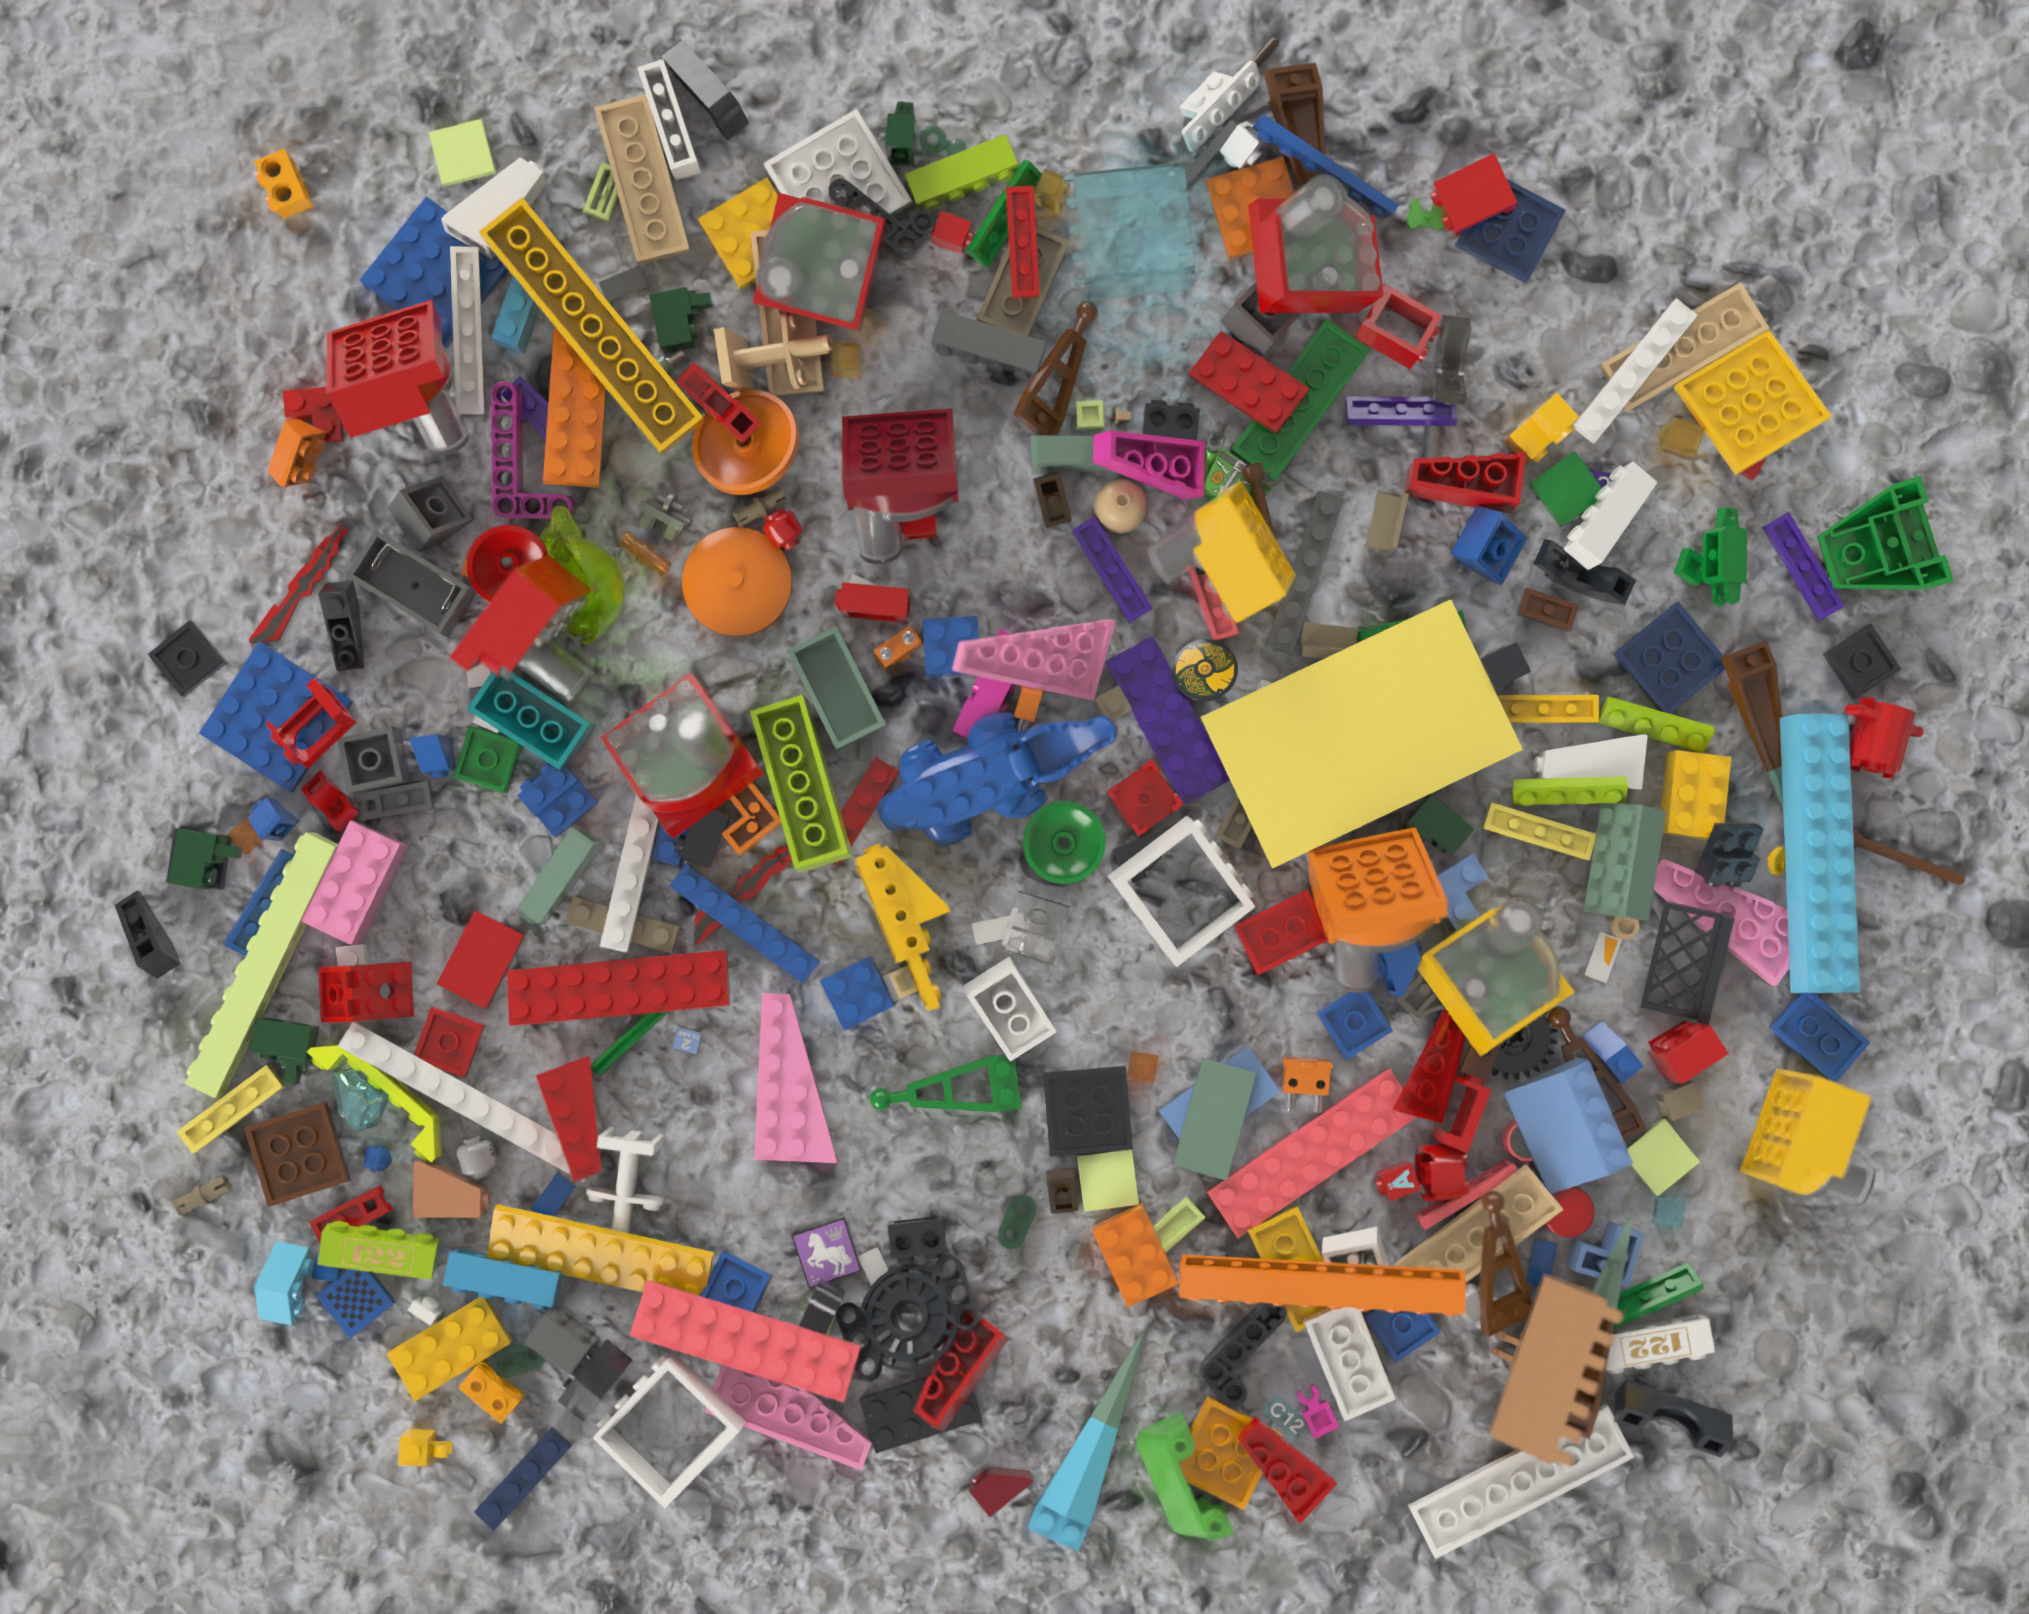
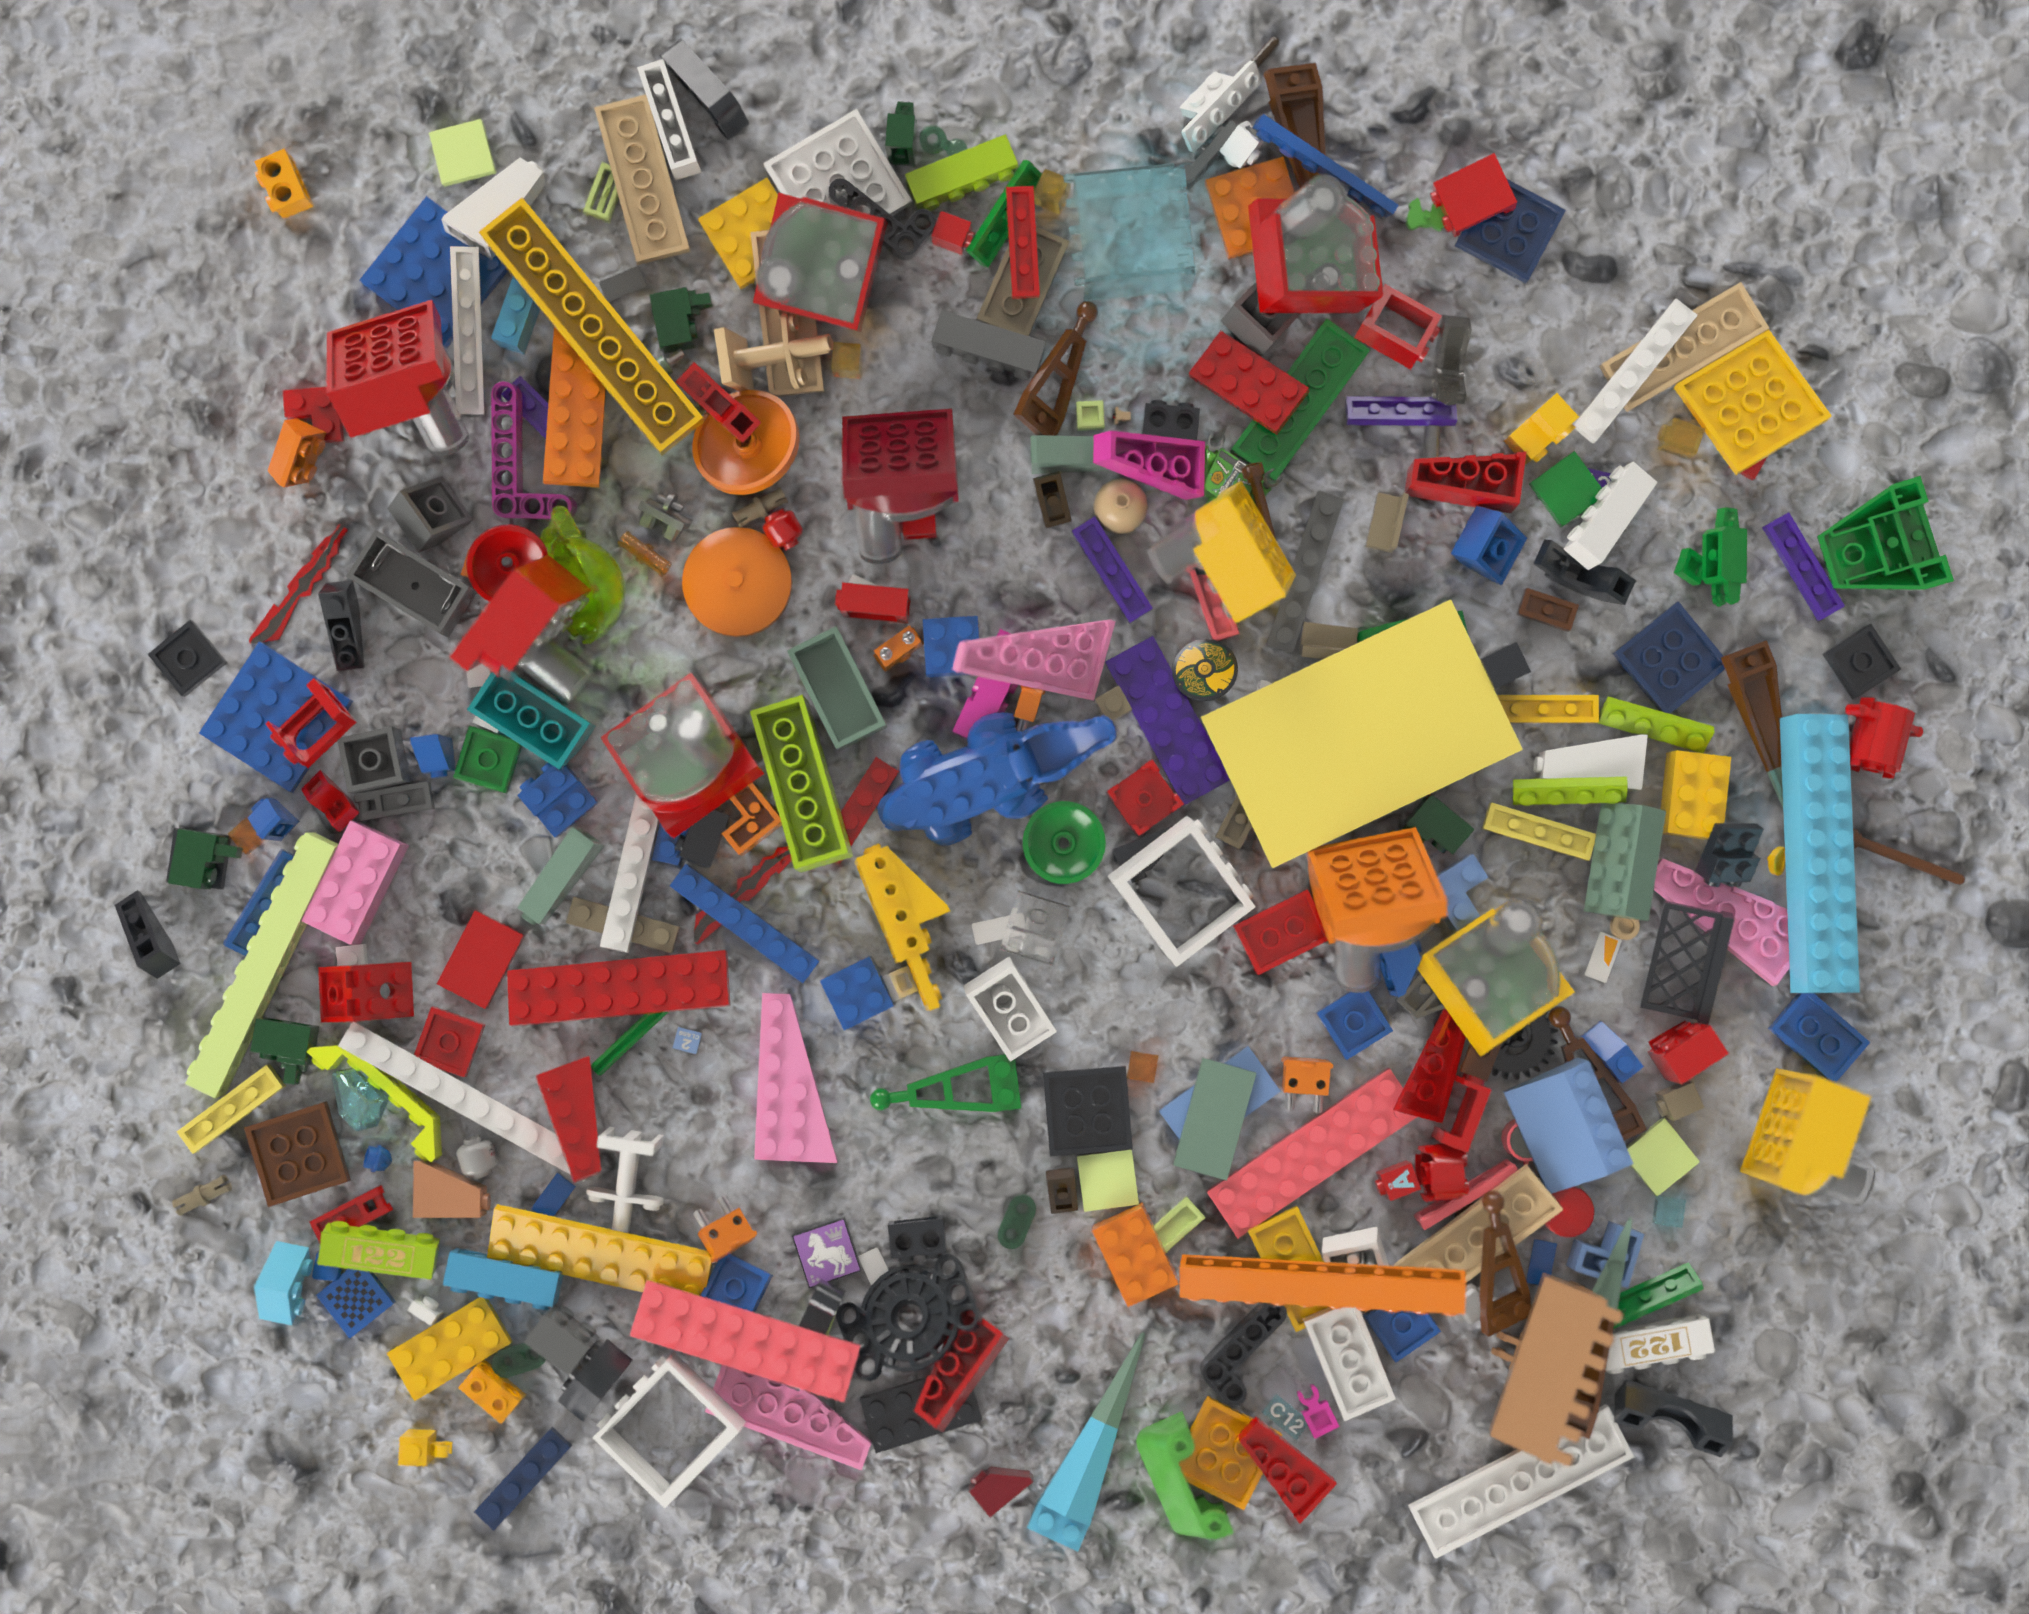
(726, 1234): none -> orange piece

